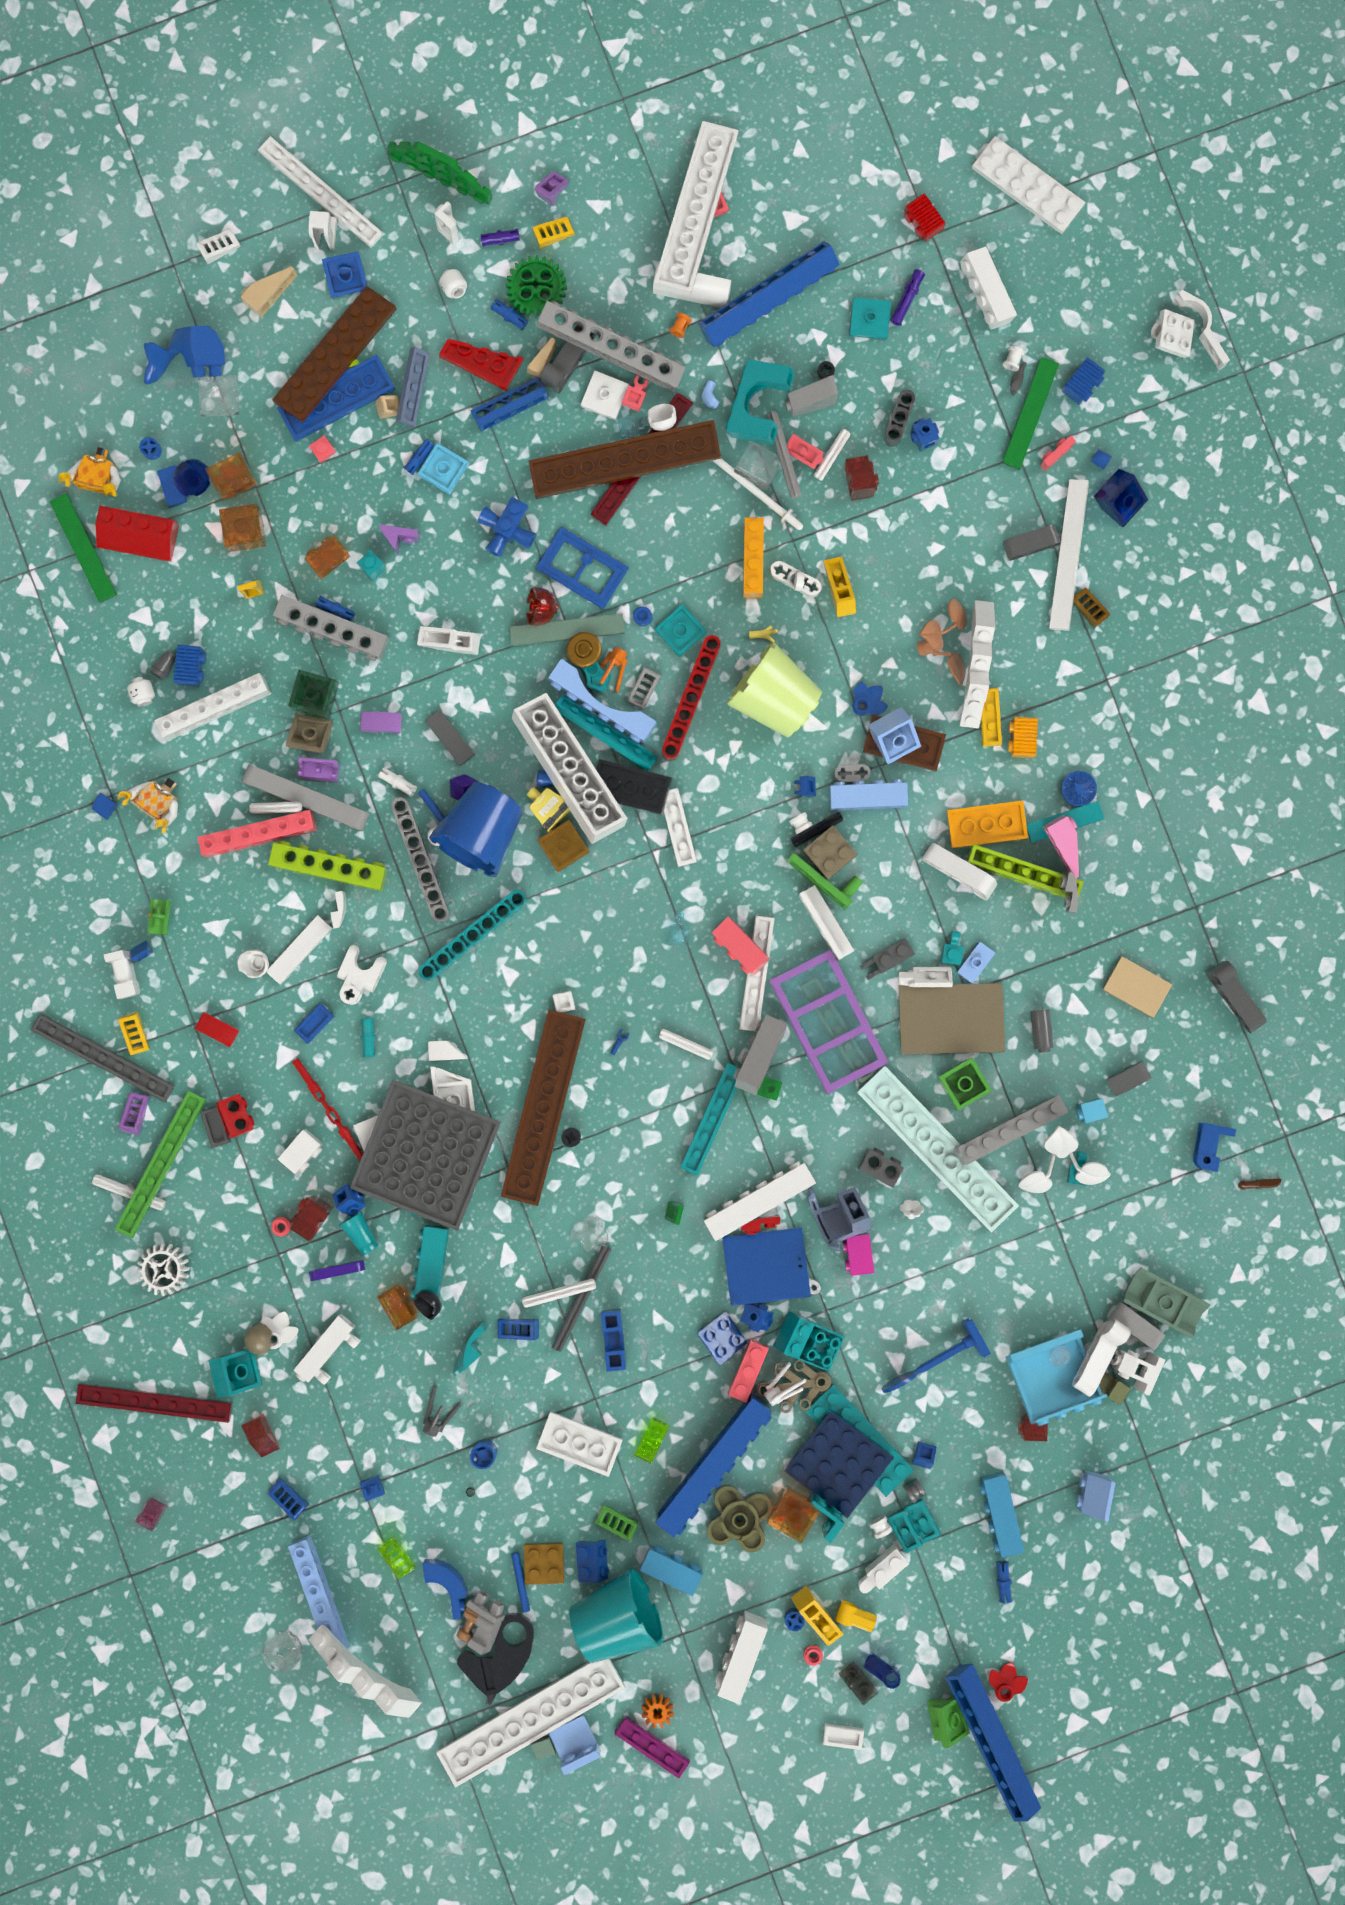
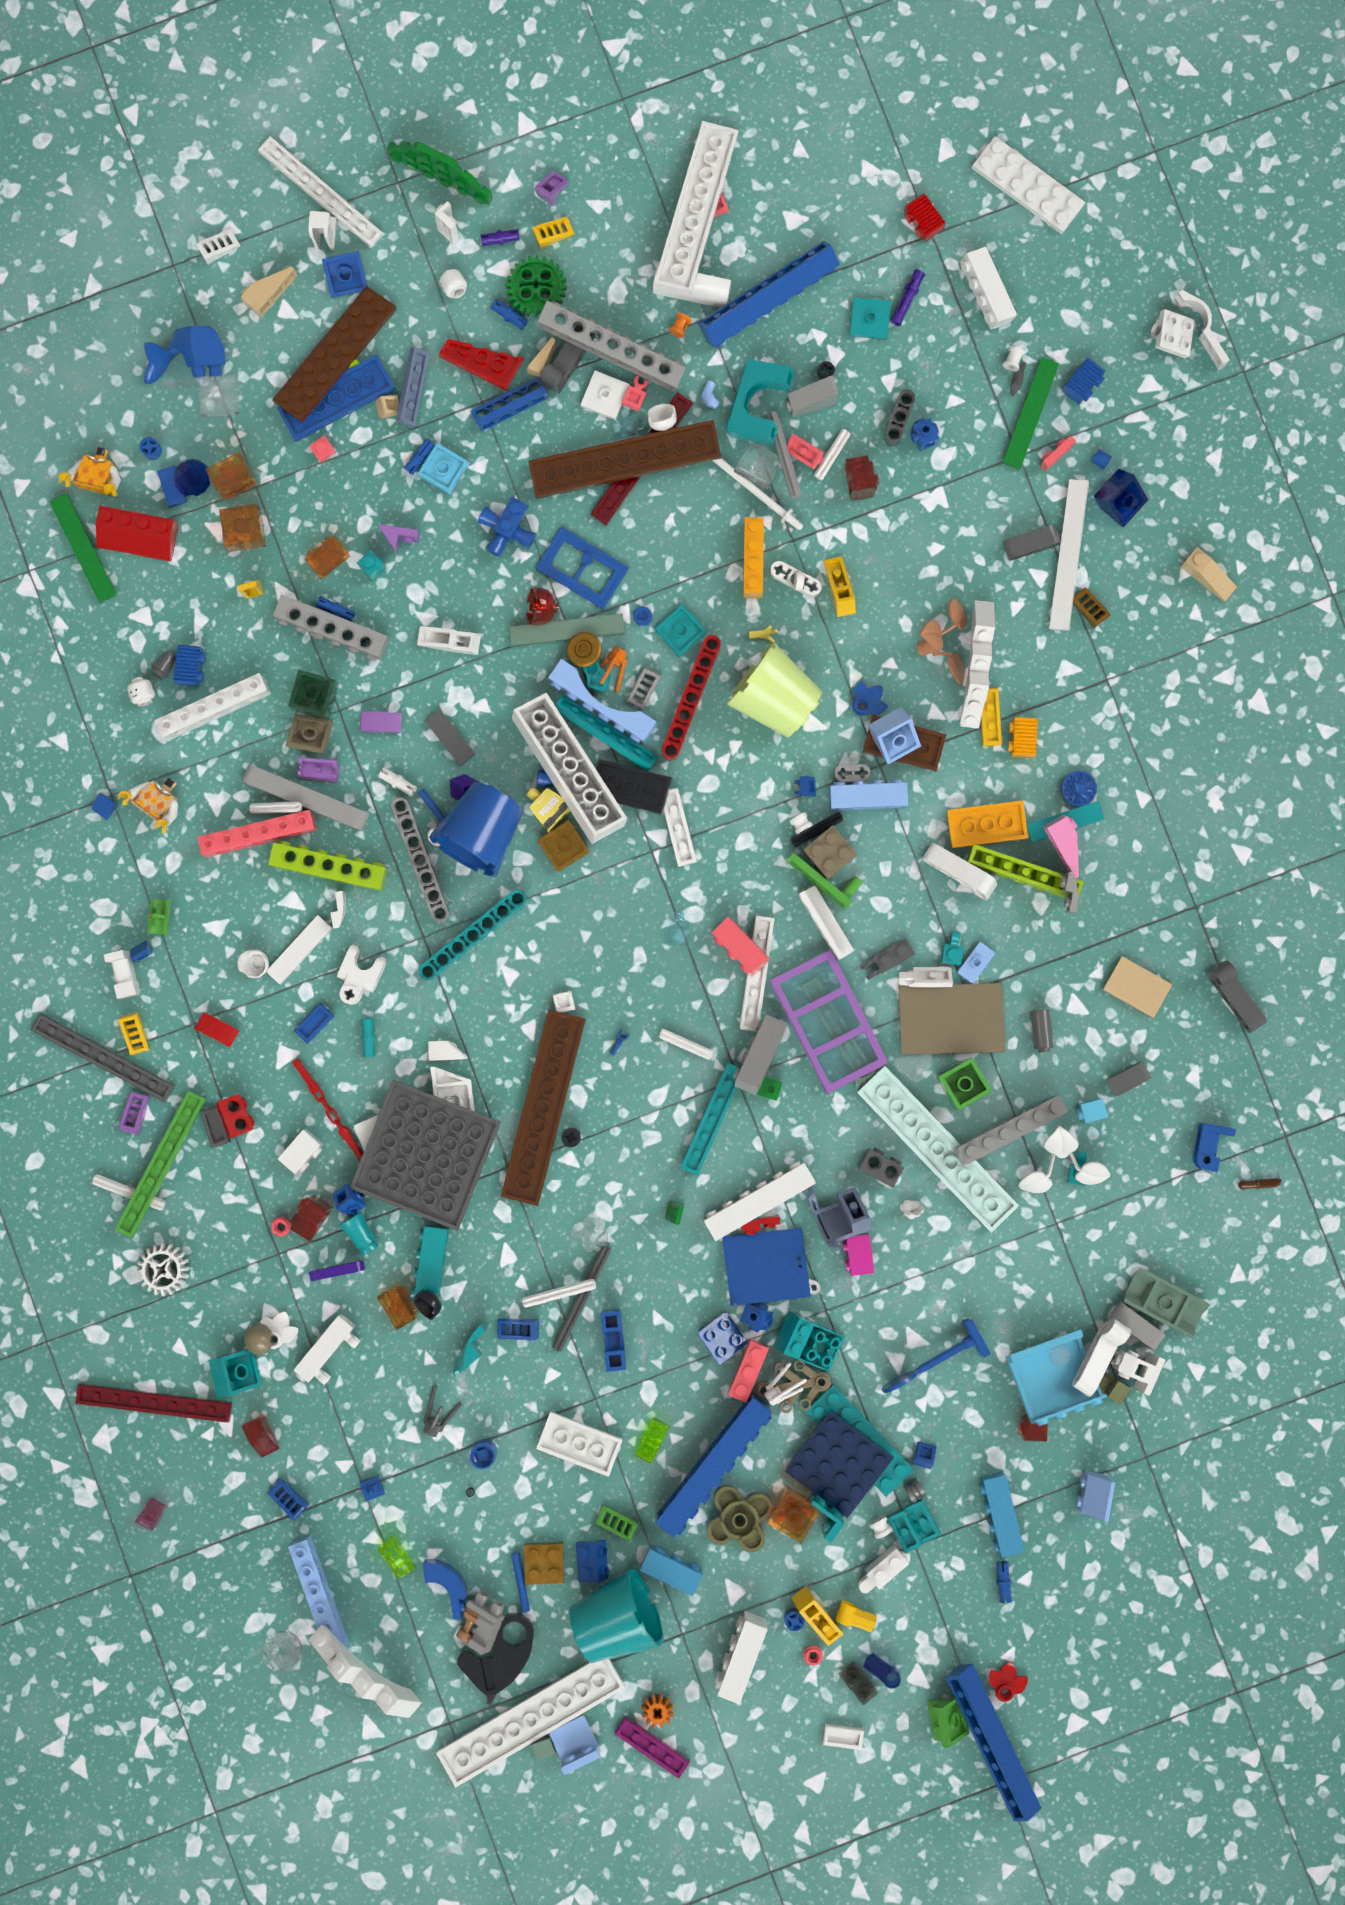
(1209, 574): none -> tan slope

